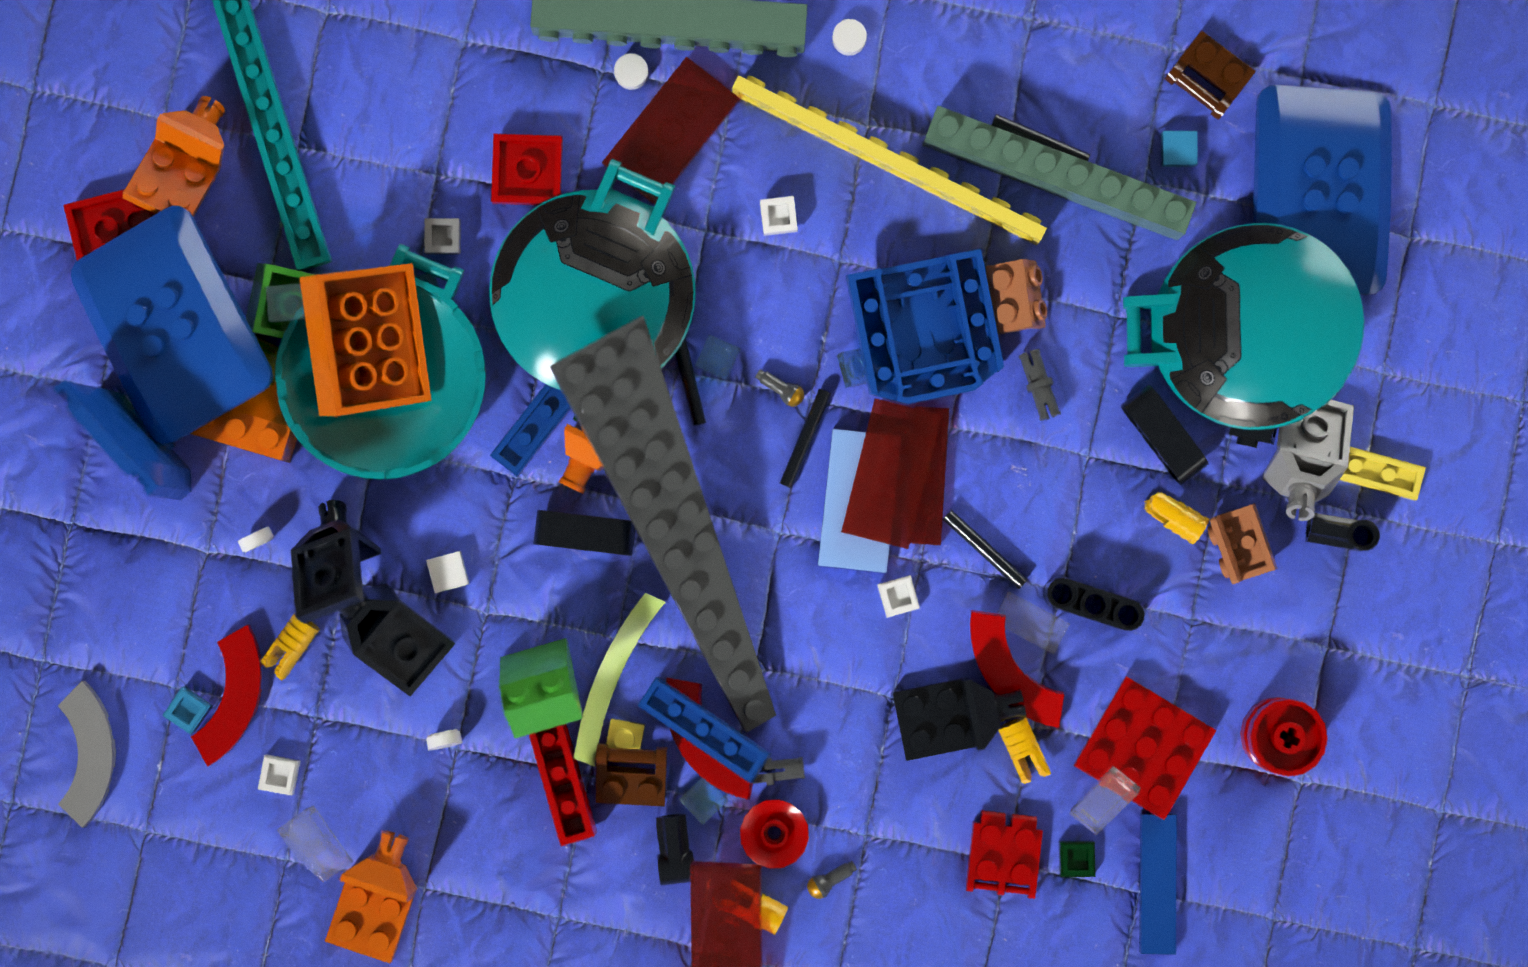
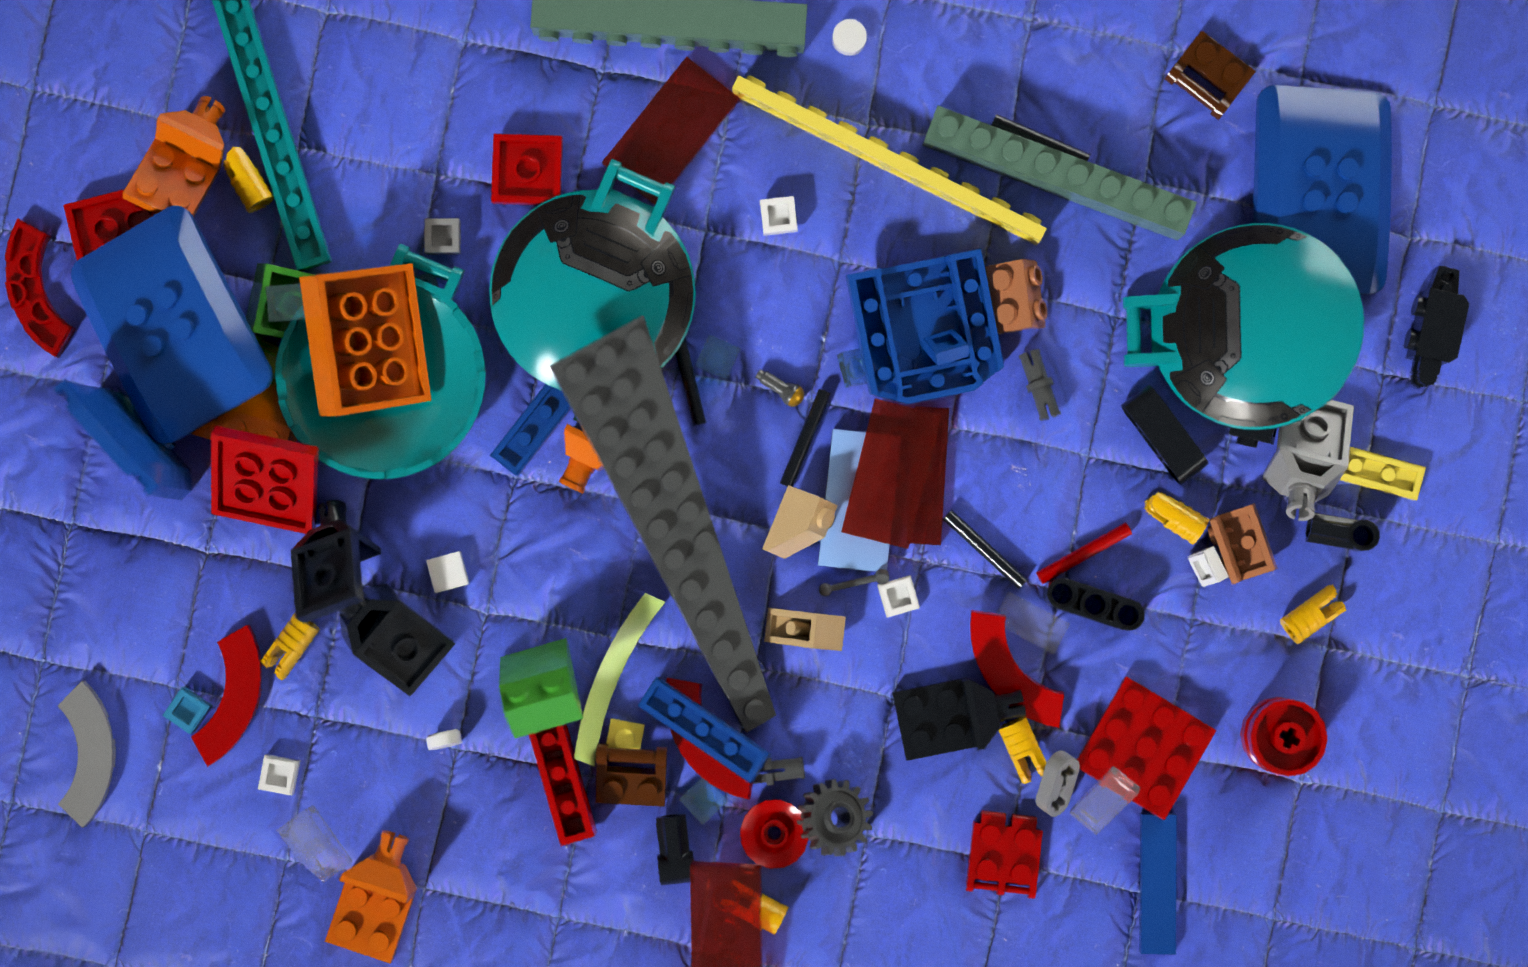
(27, 291): none -> red tile
(247, 180): none -> yellow hinge
(256, 539): white tile -> none
(263, 479): none -> red plate
(584, 532): black beam -> none
(631, 71): white tile -> none
(799, 522): none -> tan slope
(805, 629): none -> tan slope
(820, 885): dark grey piece -> none
(850, 817): none -> dark grey gear
(881, 576): none -> dark grey hinge
(945, 347): none -> blue plate
(1057, 783): none -> light grey beam
(1076, 858): dark green tile -> none
(1084, 553): none -> red piece
(1179, 149): dark azure tile -> none
(1207, 566): none -> white tile
(1309, 618): none -> yellow hinge
(1437, 326): none -> black hinge

